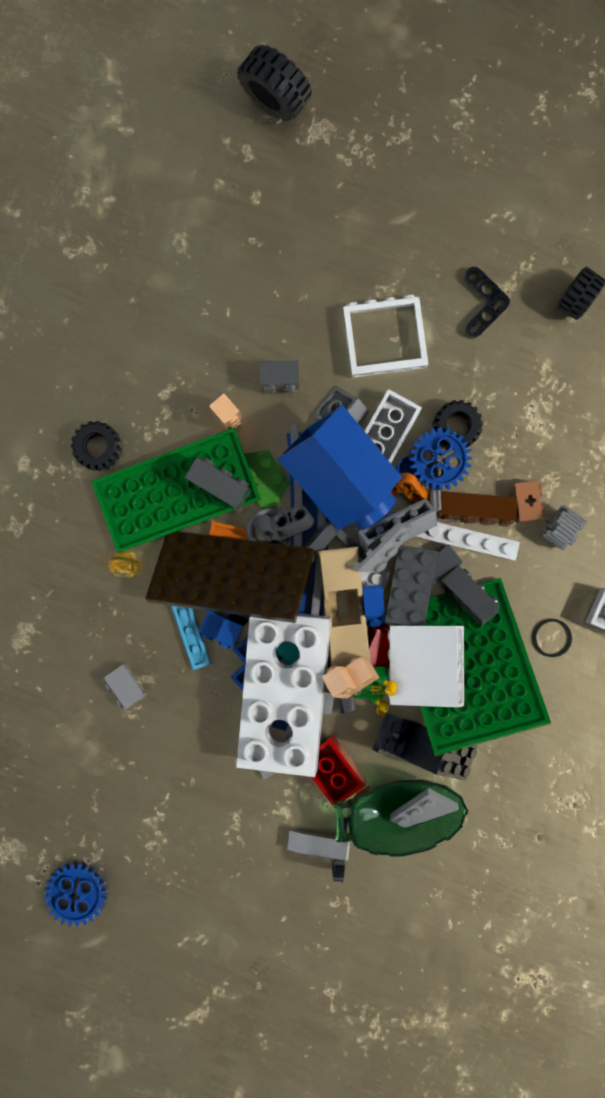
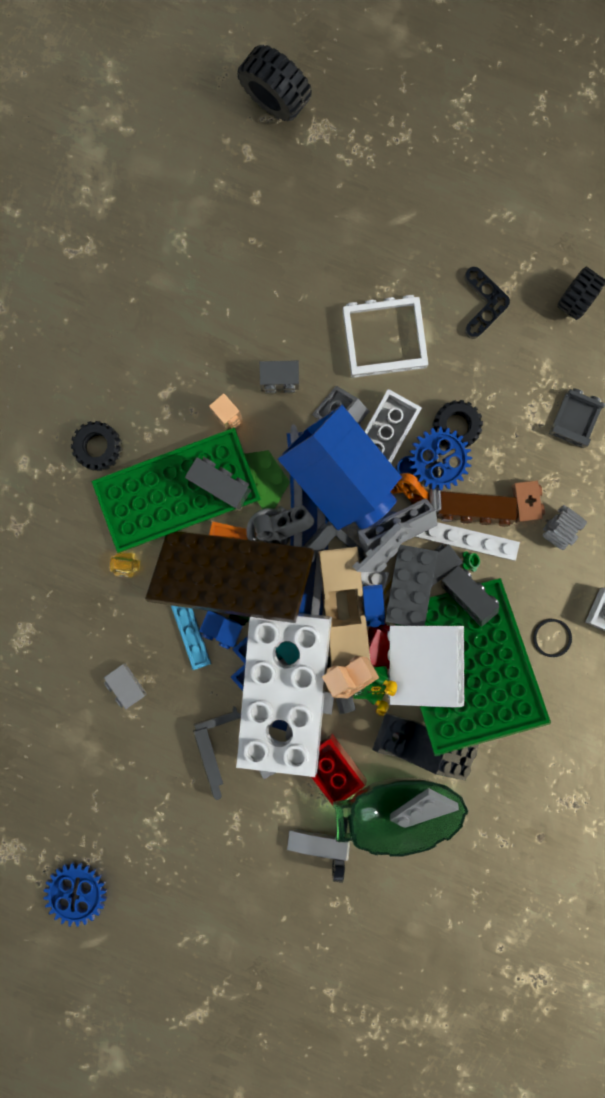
(206, 750): none -> dark grey hinge
(470, 561): none -> green plate
(576, 417): none -> dark grey panel

